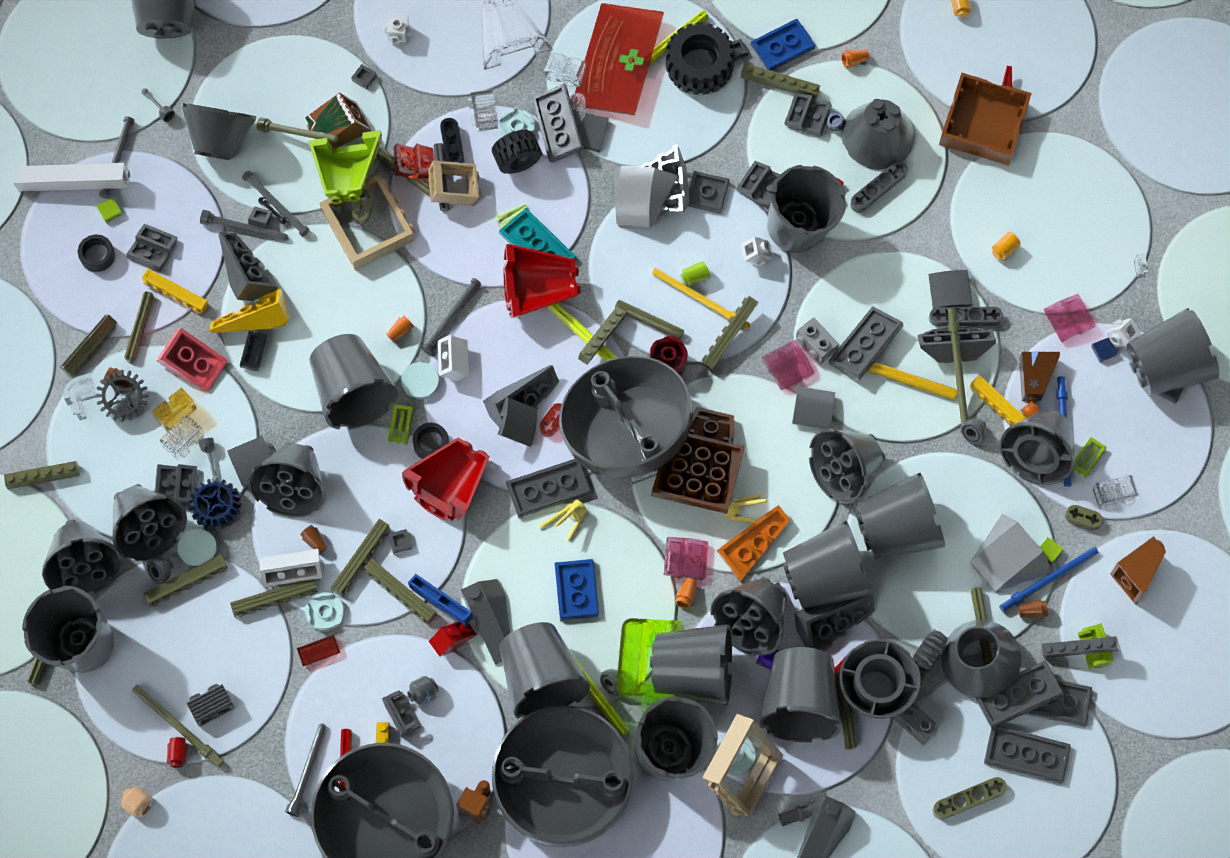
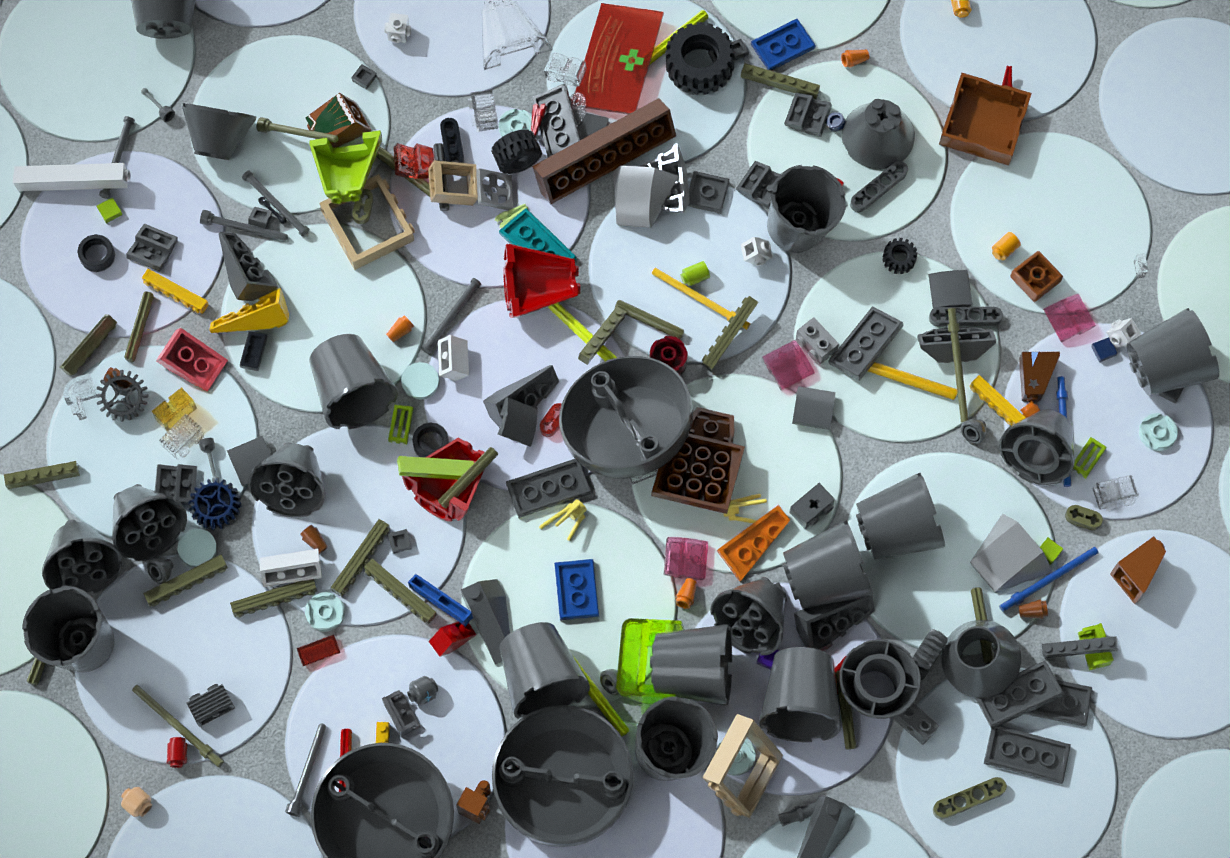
(432, 467): none -> lime tile
(468, 477): none -> olive axle
(481, 188): none -> light grey piece
(537, 116): none -> piece
(604, 151): none -> reddish brown brick
(816, 496): none -> dark grey brick
(844, 463): dark grey cone -> none
(896, 265): none -> black tyre
(1036, 265): none -> dark orange brick
(1158, 432): none -> light aqua tile

